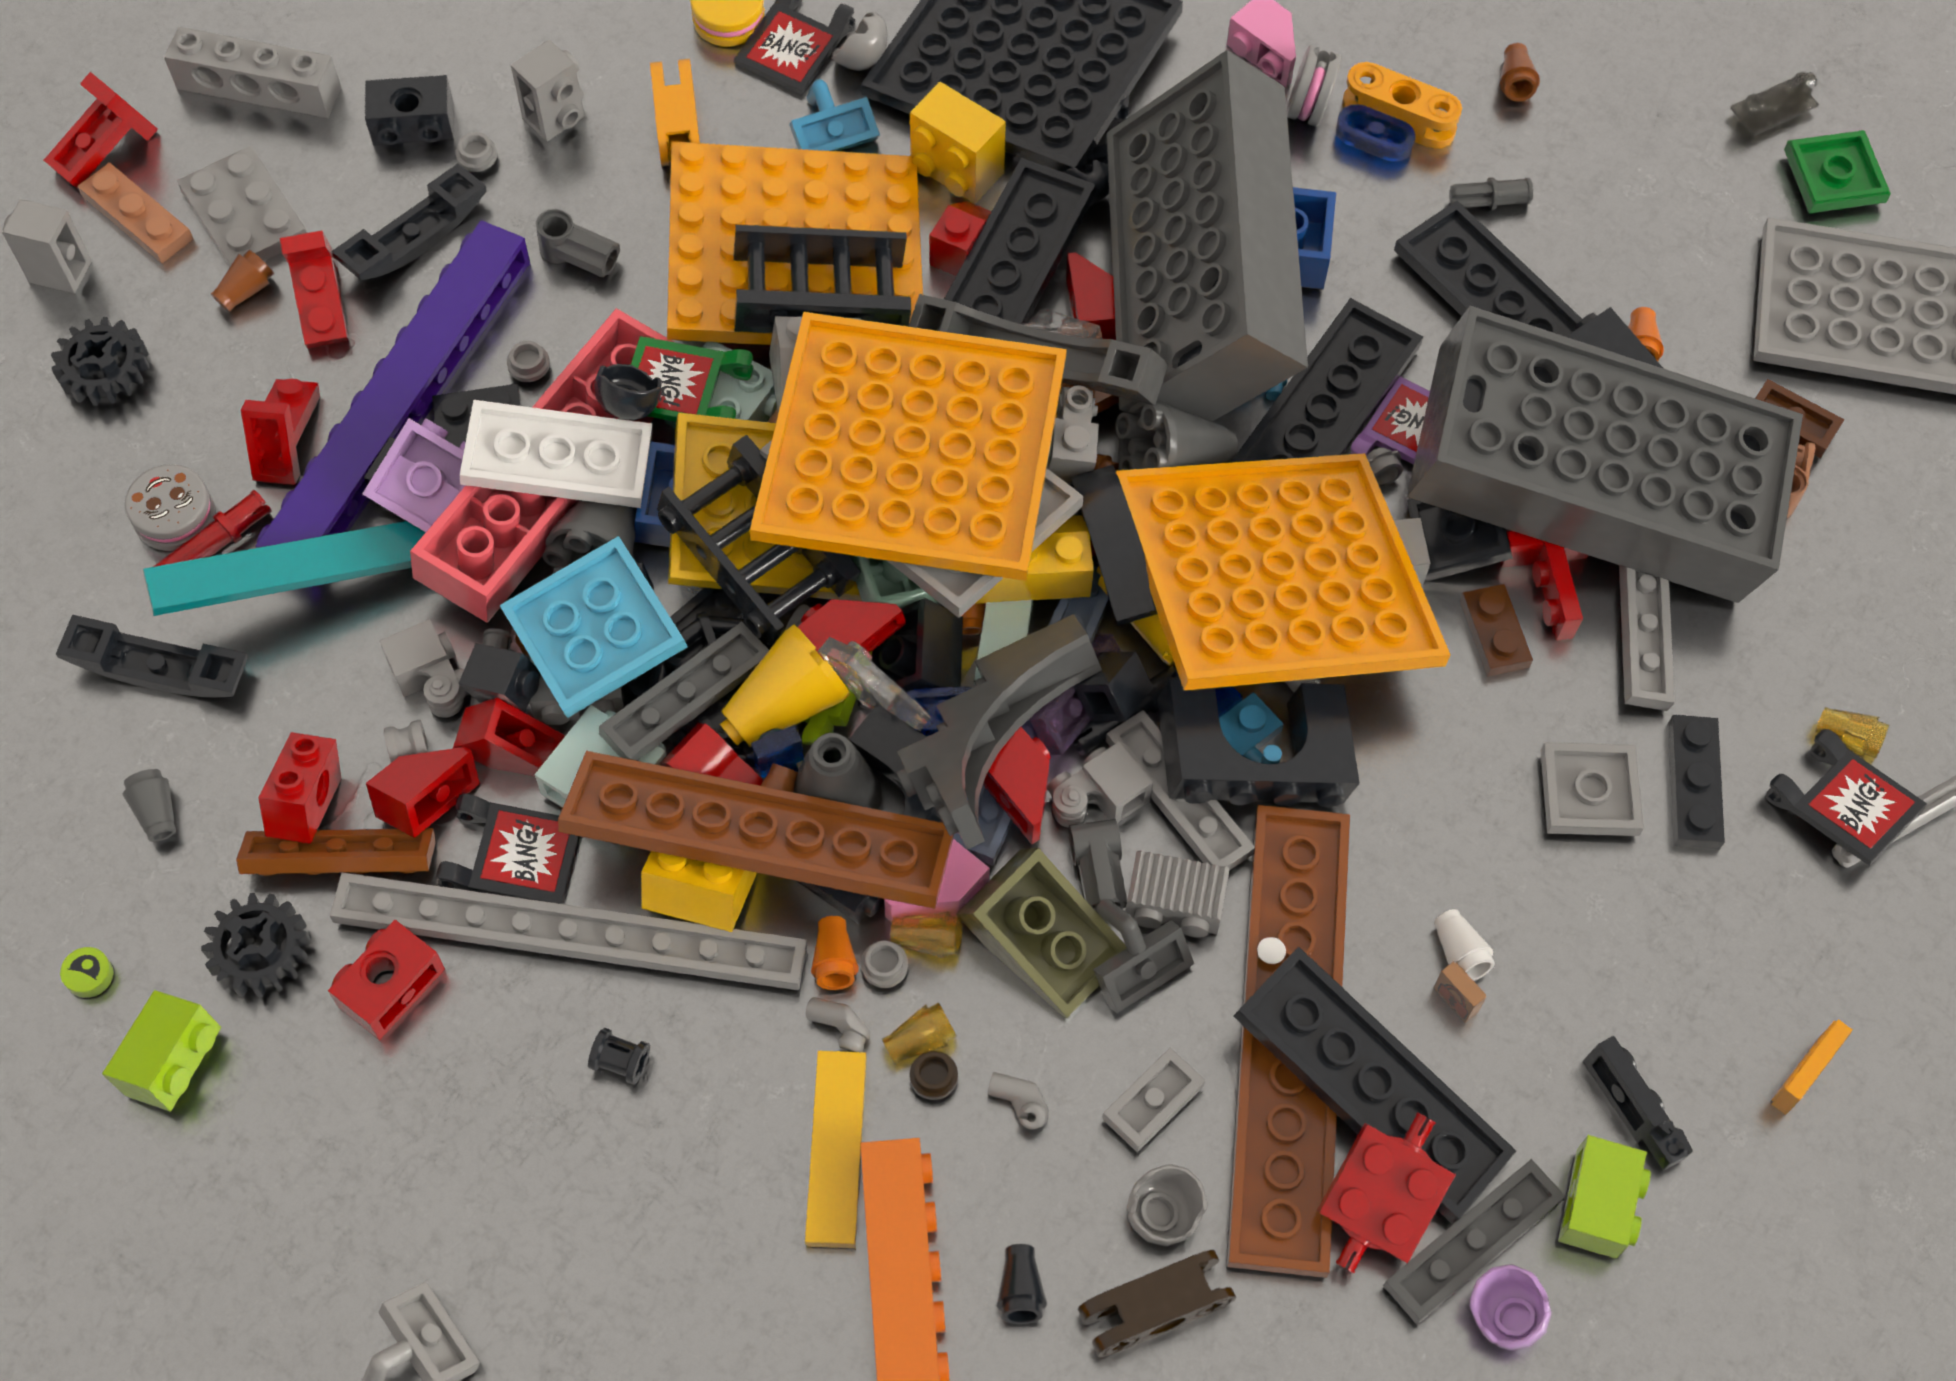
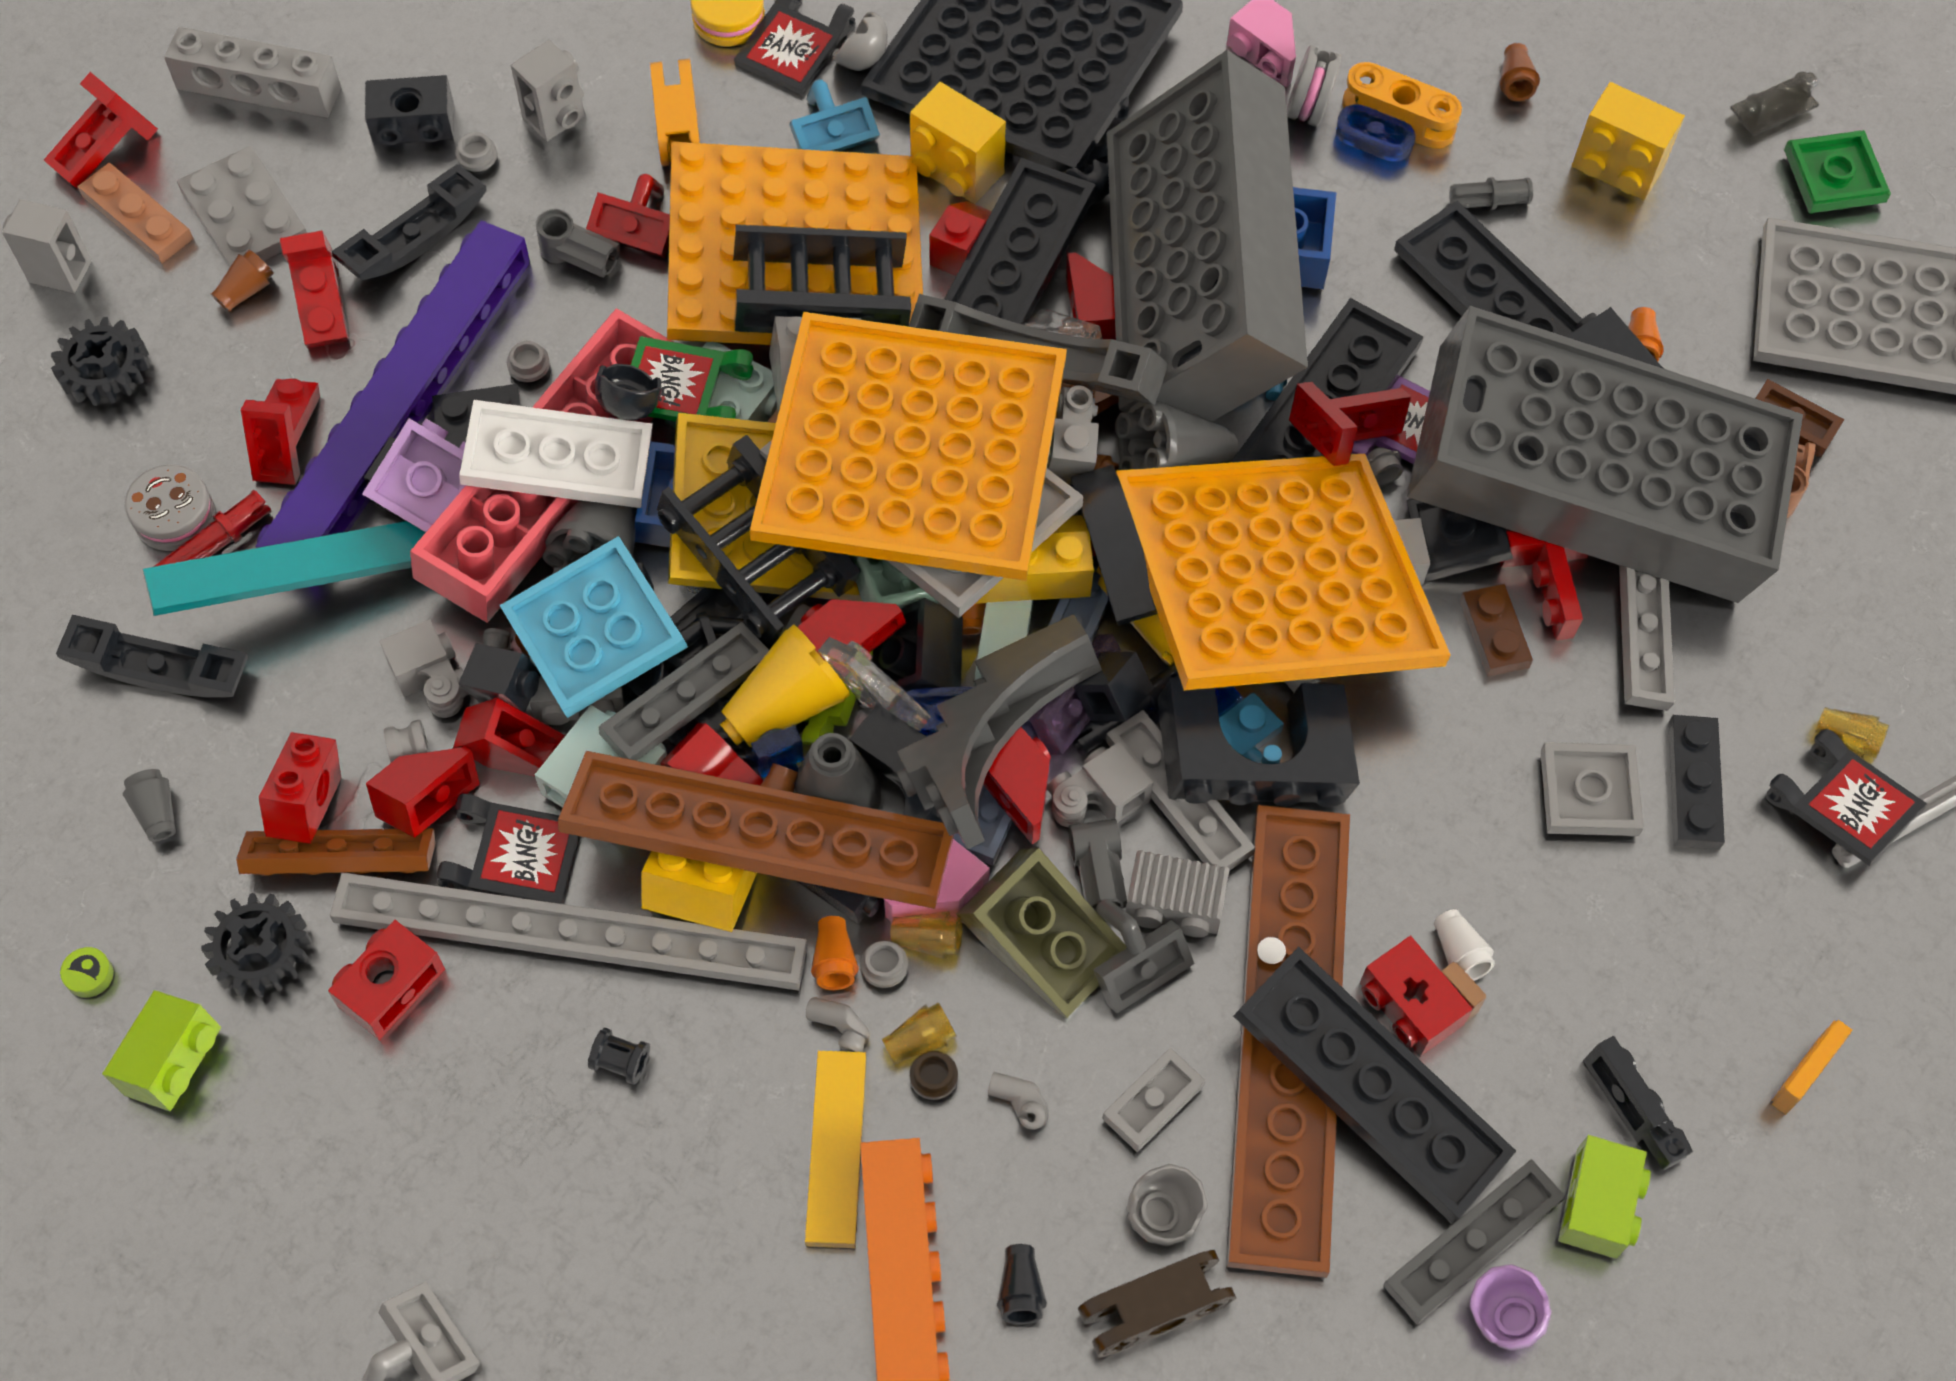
(633, 222): none -> red plate
(1338, 422): none -> red bracket
(1386, 1193): red plate -> none
(1411, 973): none -> red brick
(1627, 140): none -> yellow brick

